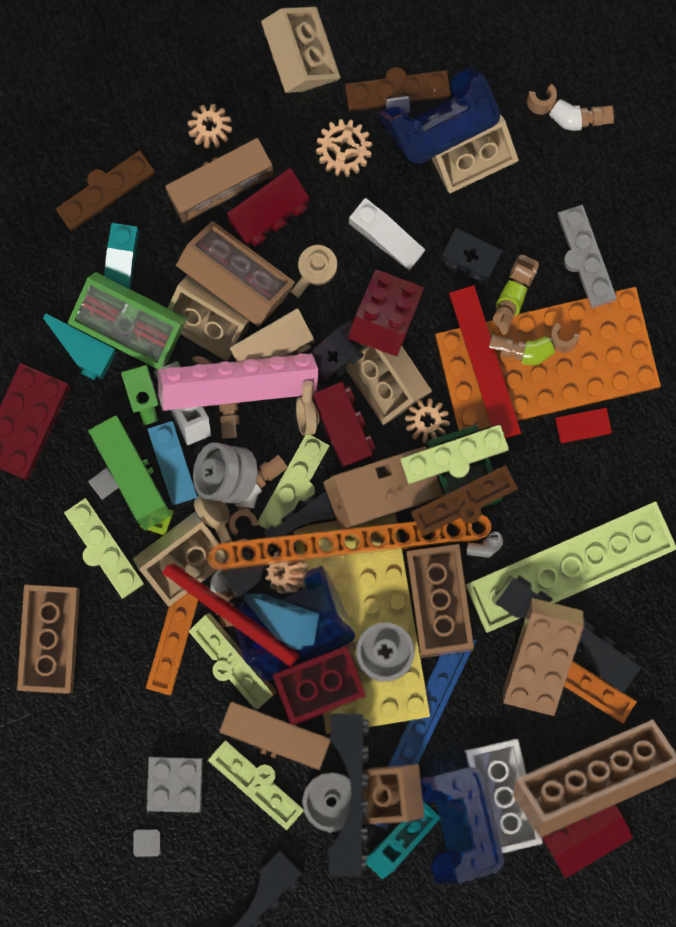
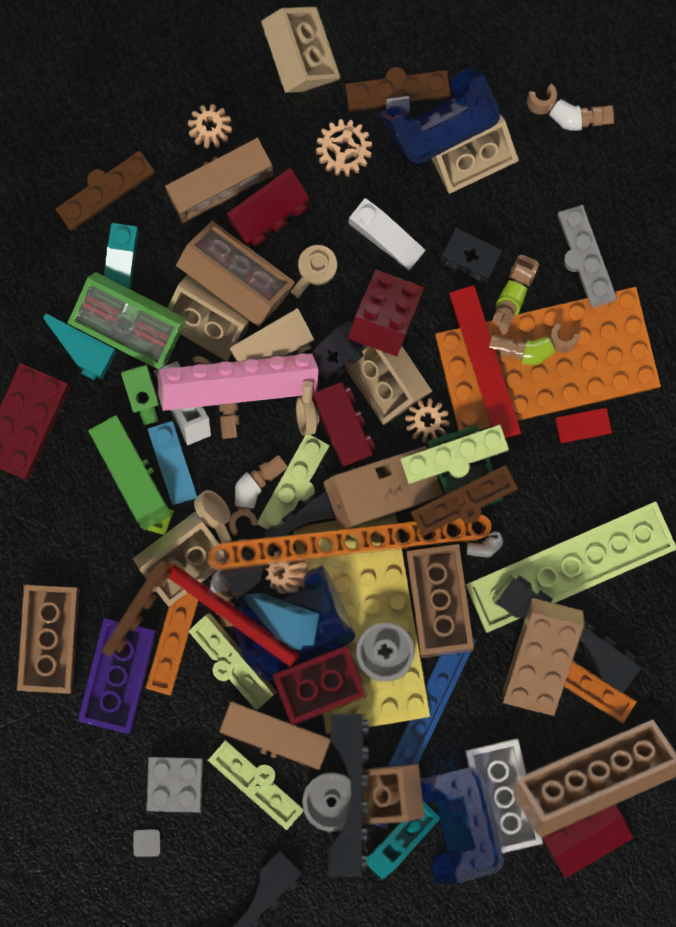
(103, 549): yellowish green hinge -> none
(104, 483): light grey piece -> none
(117, 680): none -> dark purple brick
(142, 601): none -> reddish brown hinge
(225, 473): light grey wheel -> none

